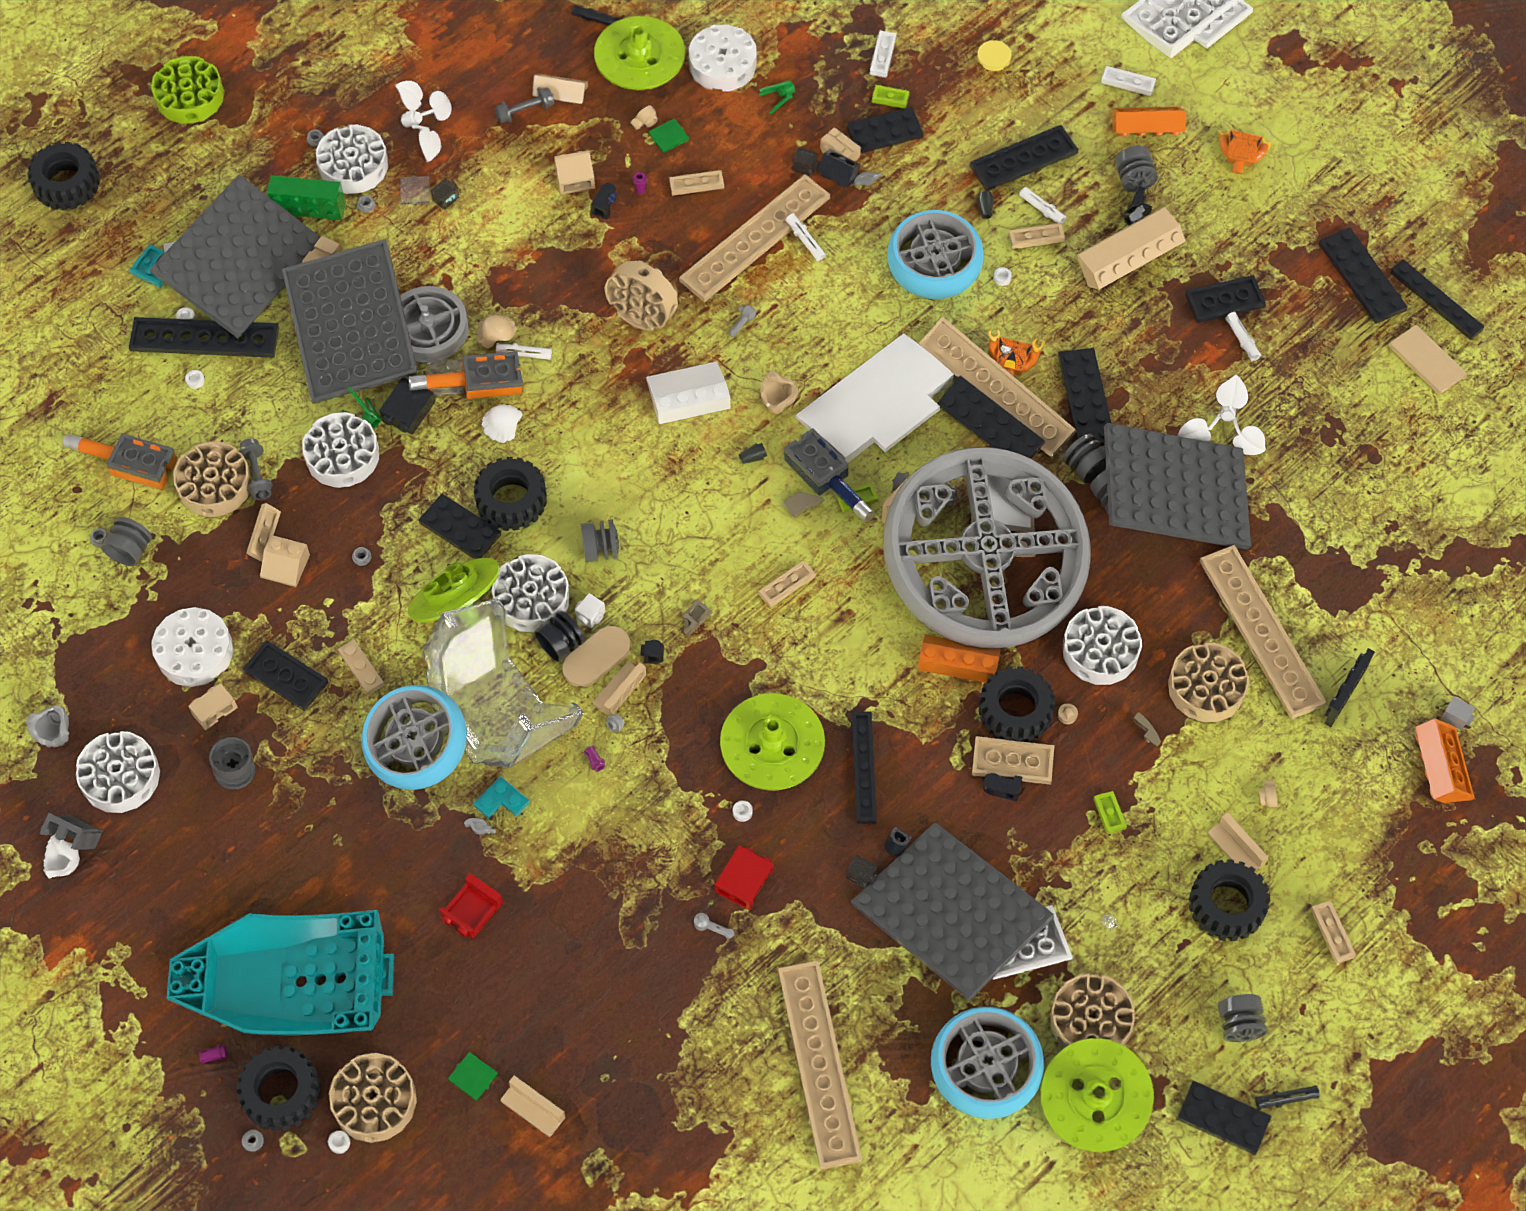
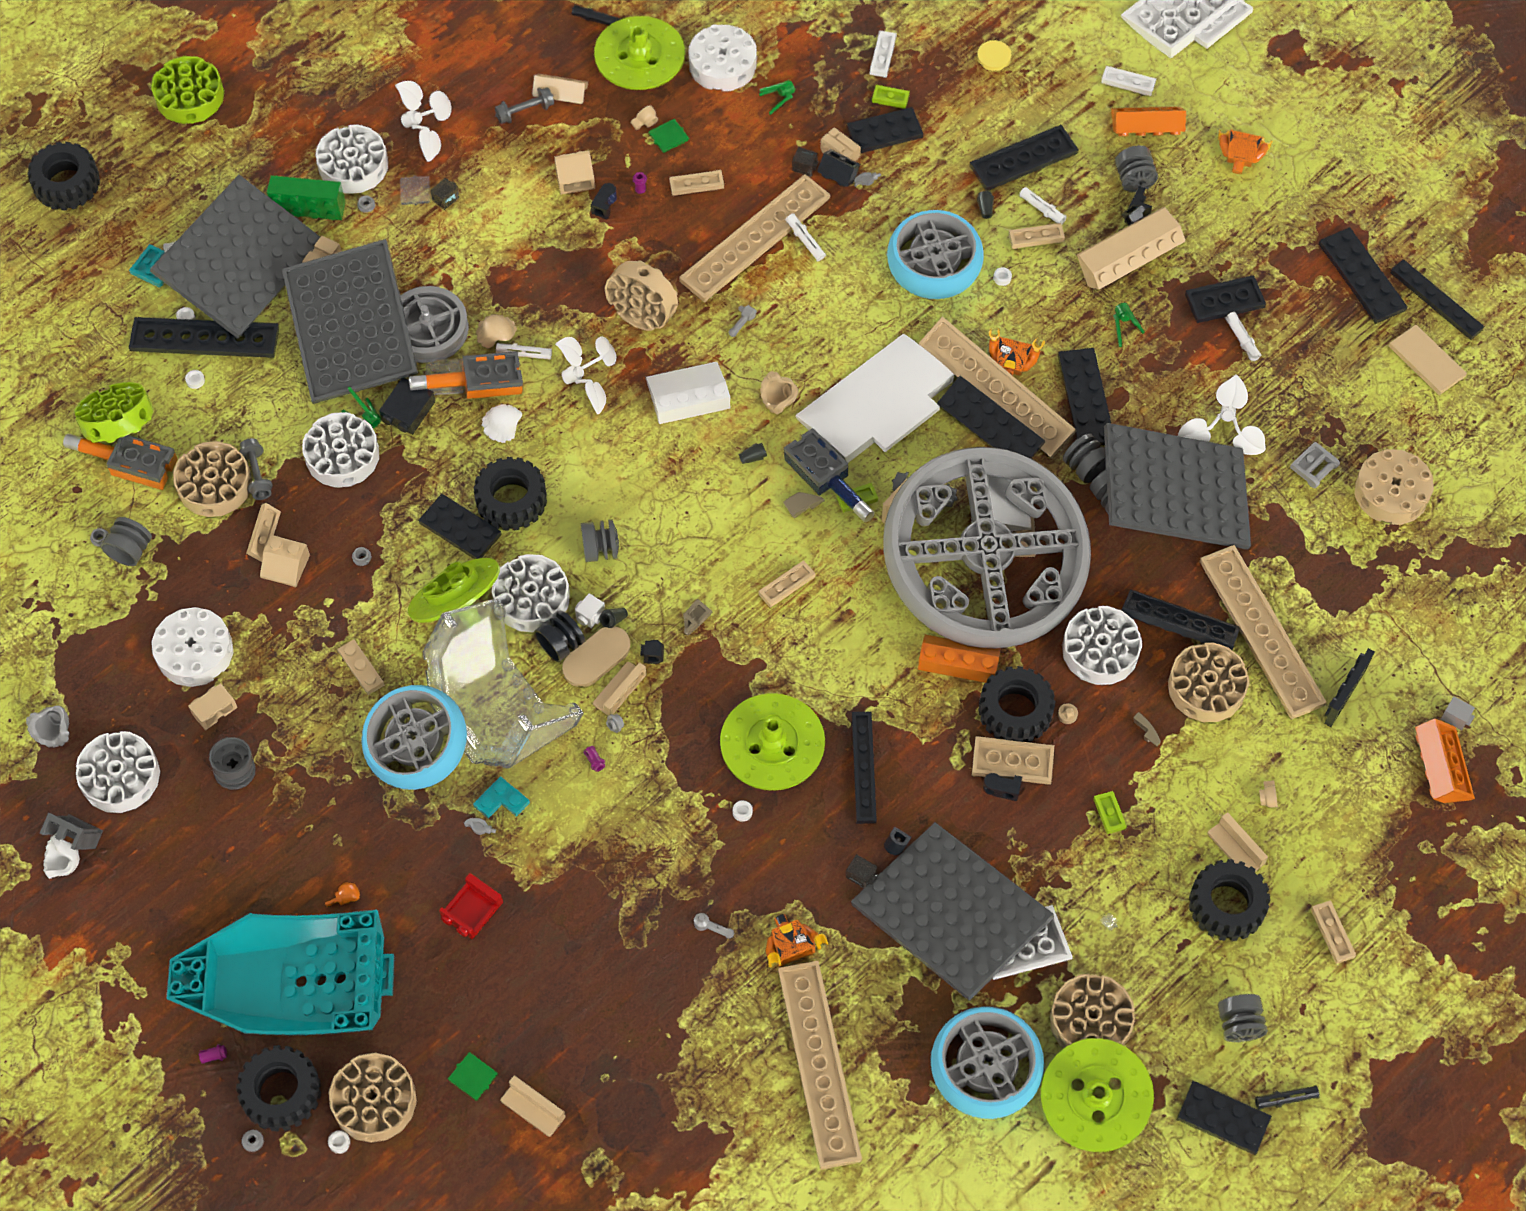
(113, 412): none -> lime brick
(285, 675): black plate -> none
(314, 137): light grey plate -> none
(346, 893): none -> orange piece
(574, 373): none -> white plant
(612, 617): none -> pearl dark grey cone
(743, 877): red panel -> none
(791, 941): none -> torso
(1125, 314): none -> green plant
(1179, 620): none -> black plate
(1310, 460): none -> light grey plate
(1394, 486): none -> tan brick

